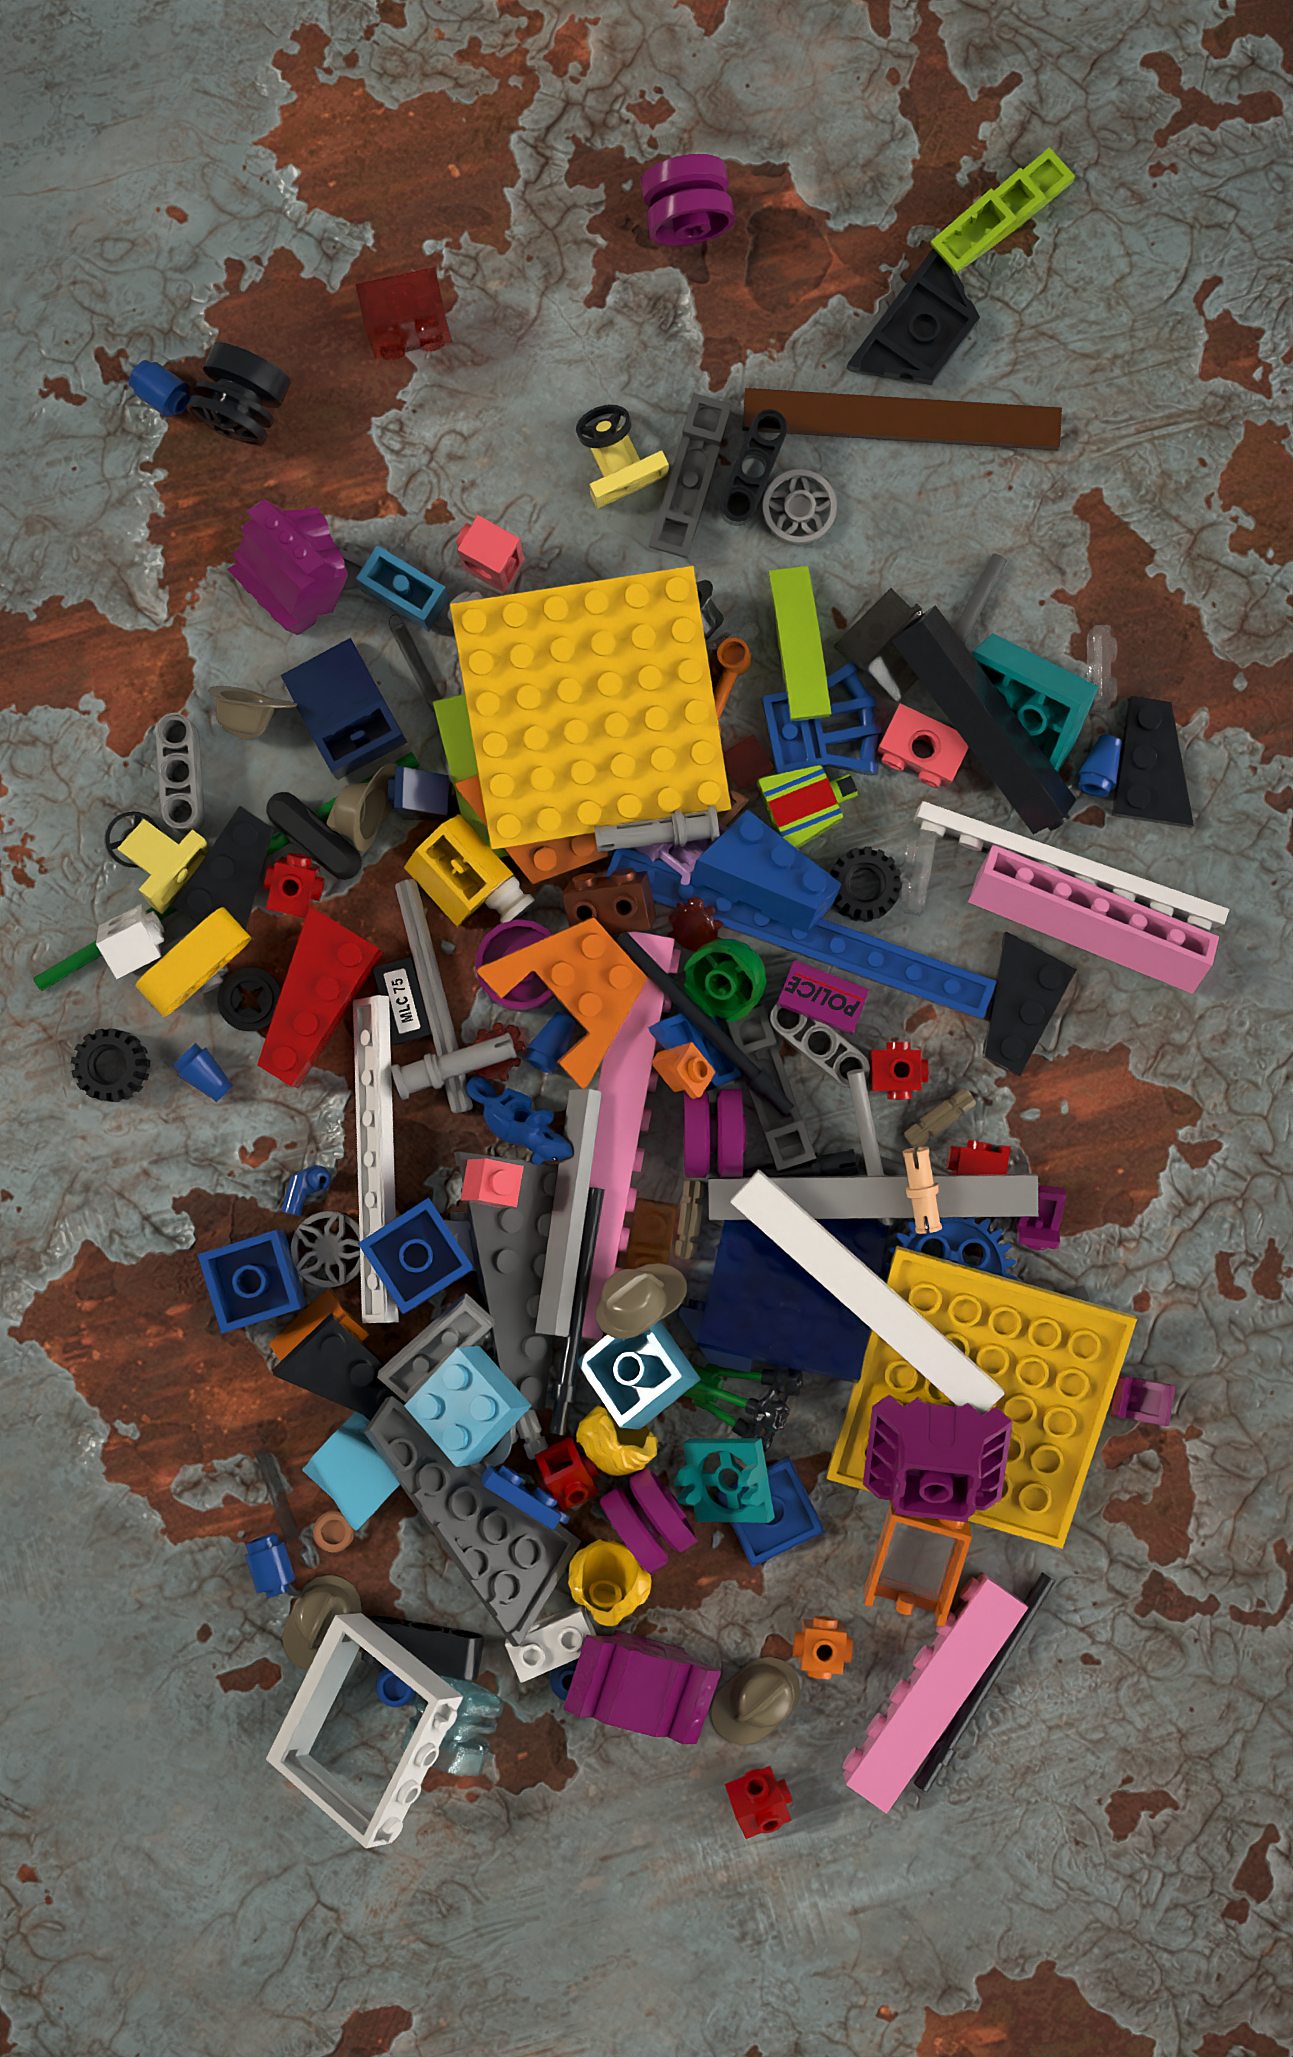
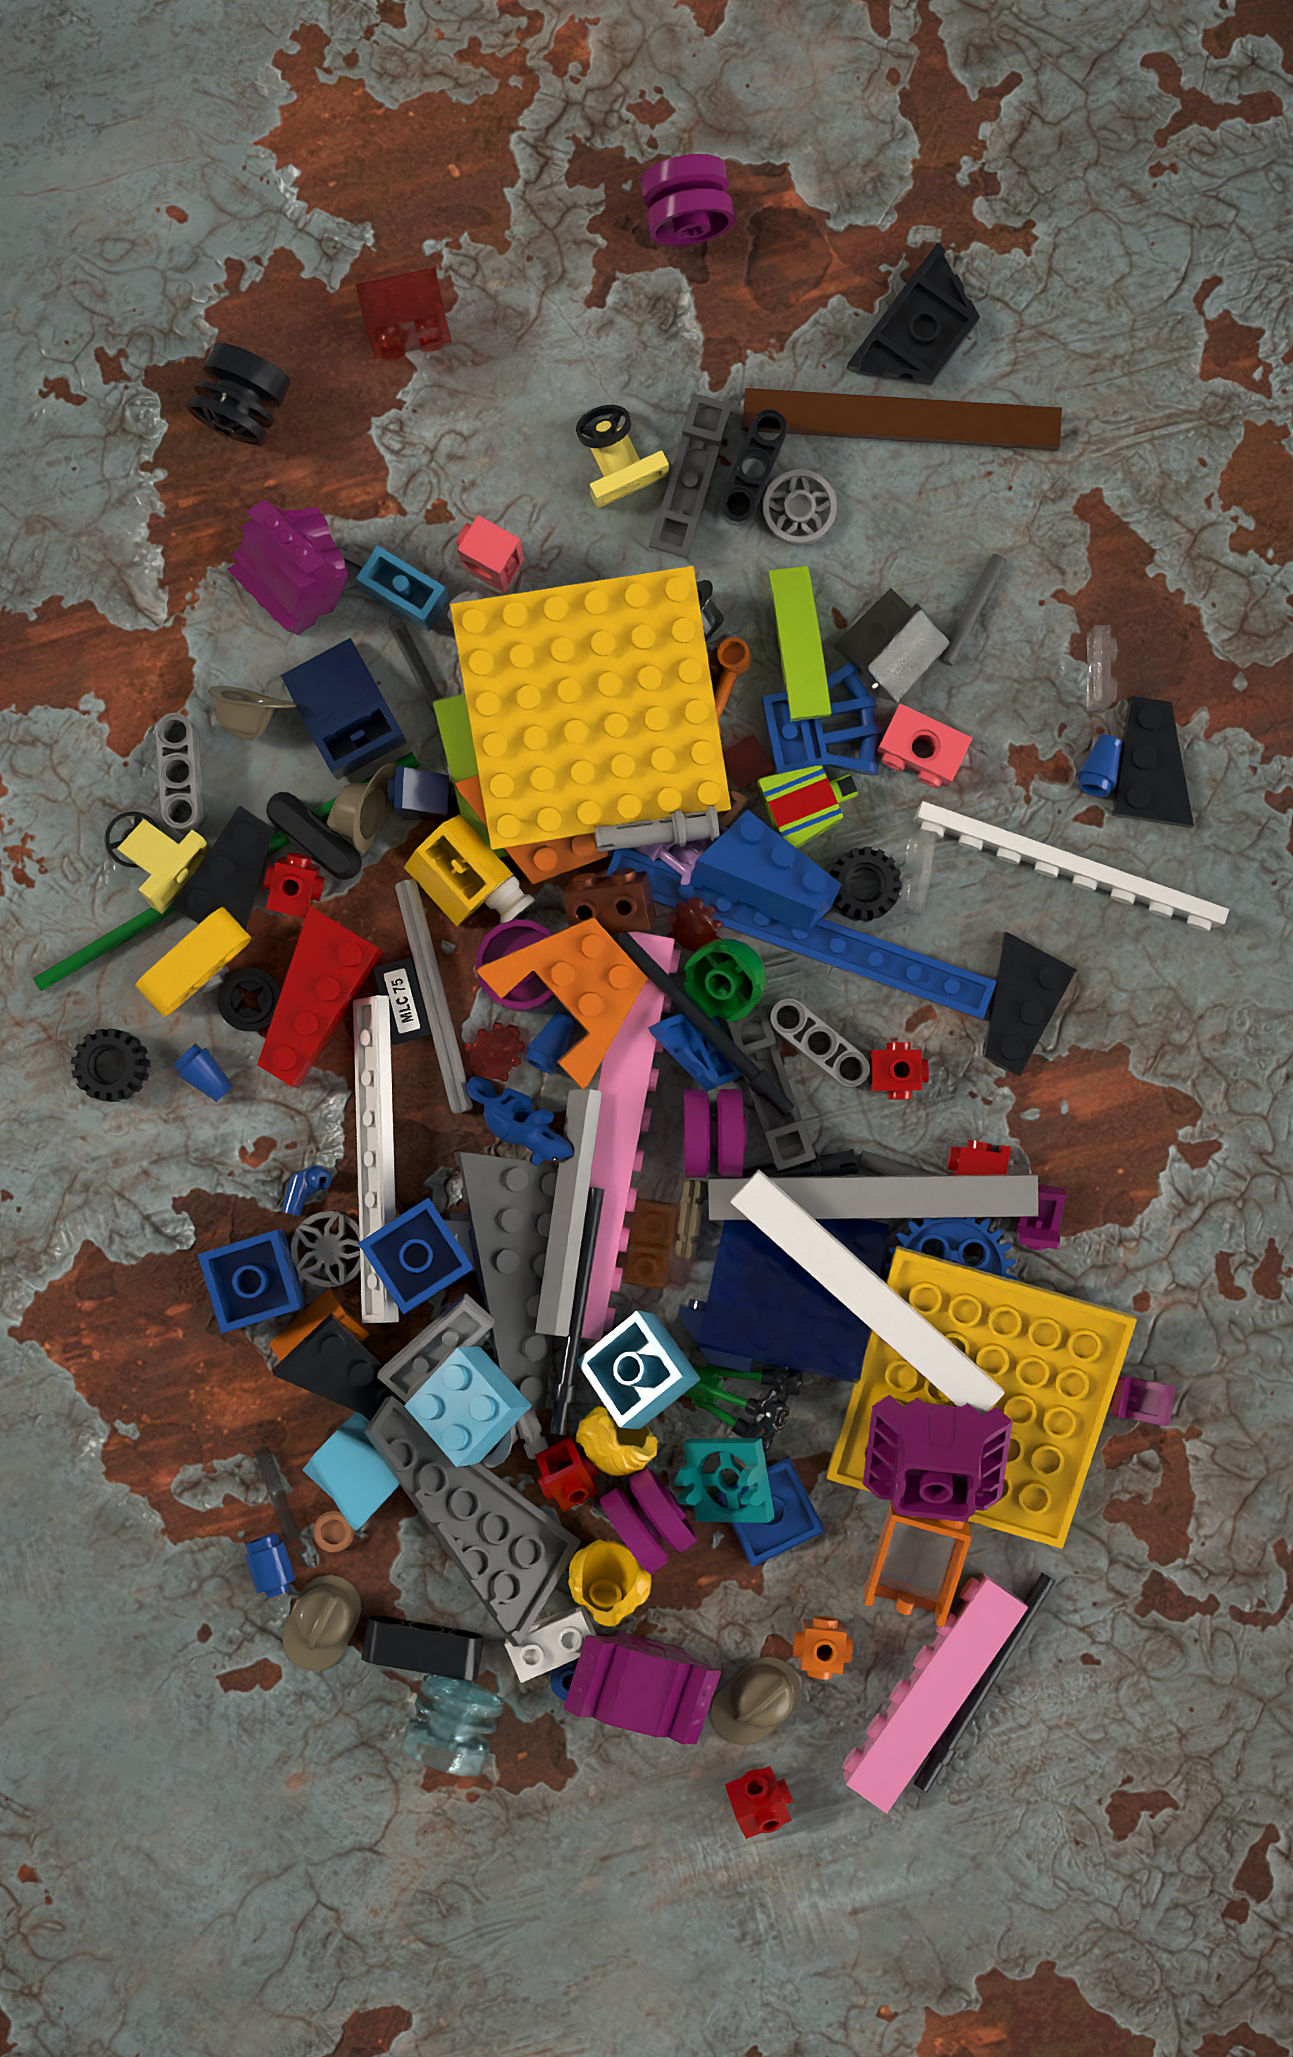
(130, 940): white brick -> none
(159, 388): blue brick -> none
(310, 1708): white window -> none
(392, 1689): blue plate -> none
(435, 1070): light grey pin -> none
(492, 1183): coral brick -> none
(536, 1504): blue hinge -> none
(639, 1299): dark tan piece -> none
(684, 1069): orange bracket -> none
(822, 997): magenta panel -> none
(866, 1128): light grey bar -> none
(922, 1190): light nougat pin -> none
(939, 1118): dark tan axle -> none
(985, 721): black brick -> none
(1002, 210): lime slope -> none
(1040, 694): teal wedge -> none
(1094, 919): bright pink brick -> none

